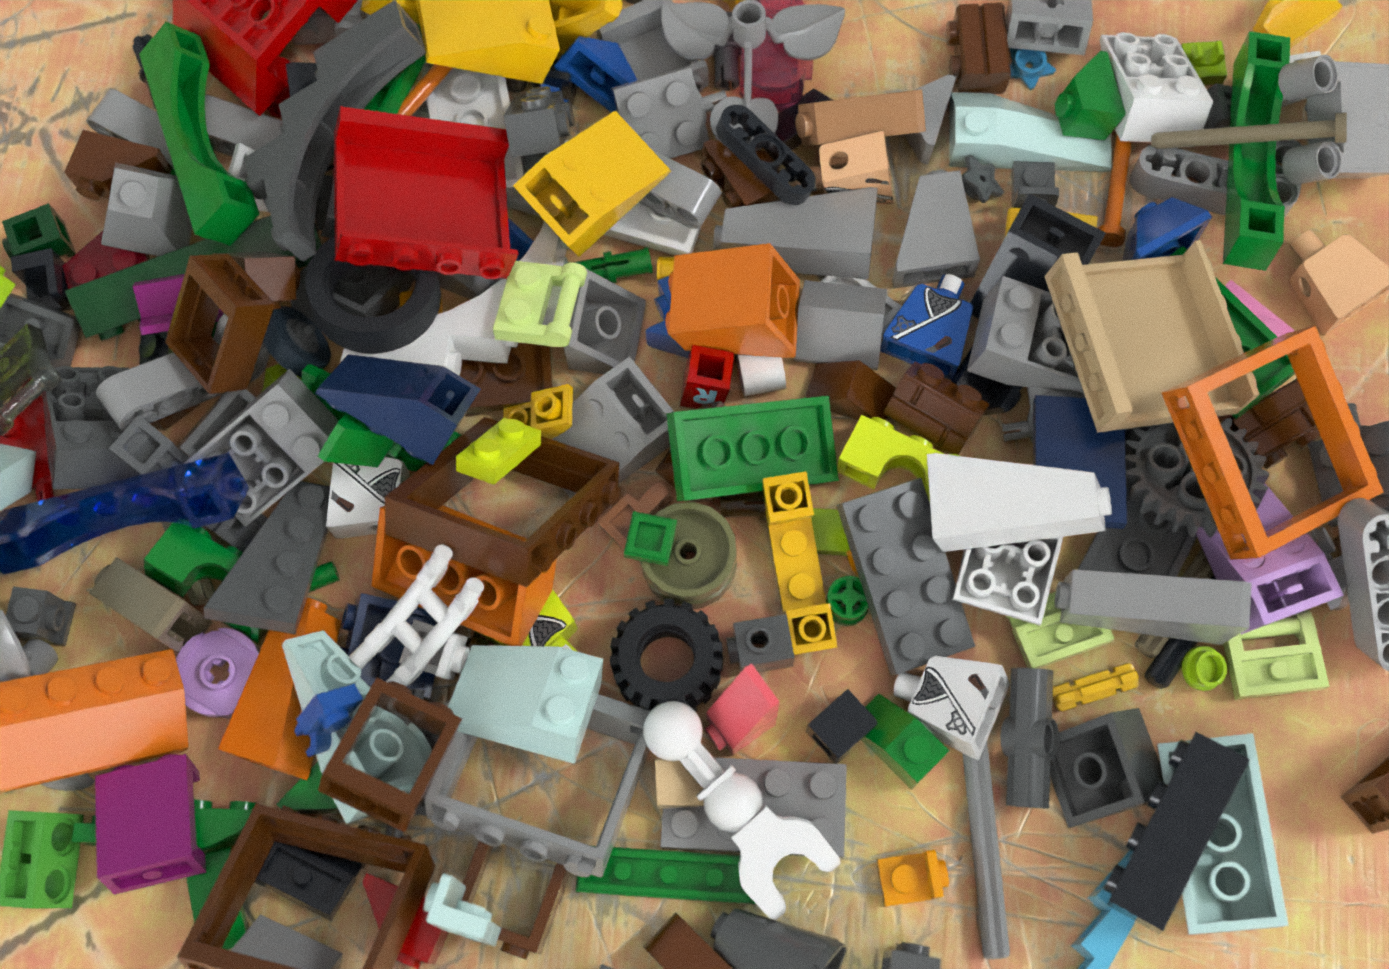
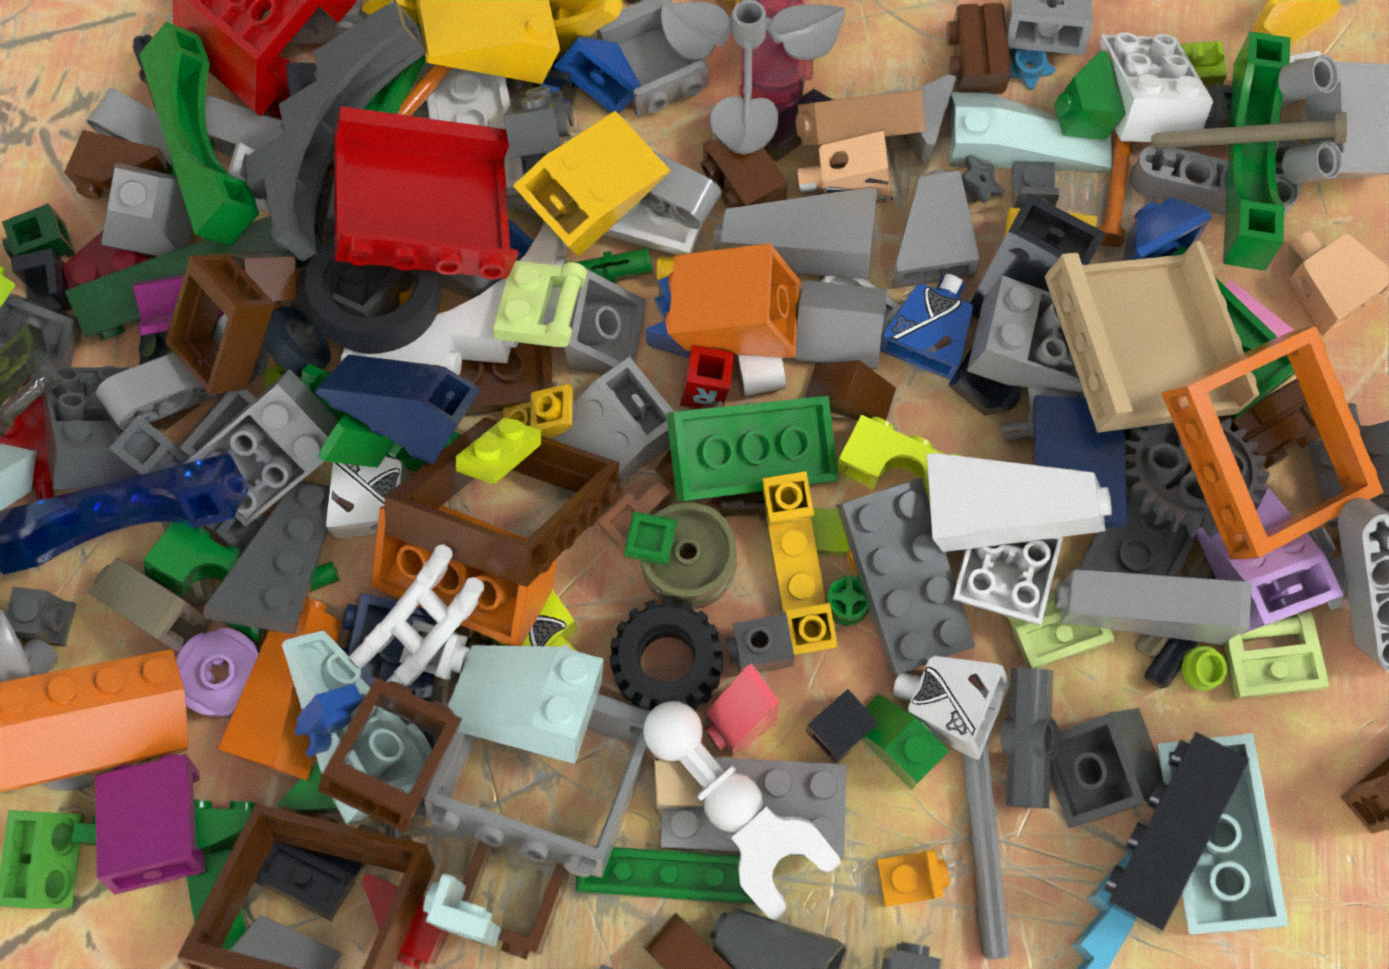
(667, 111): light grey plate -> none
(726, 64): dark grey axle -> none
(764, 138): black beam -> none
(936, 407): reddish brown brick -> none
(1095, 687): yellow axle -> none

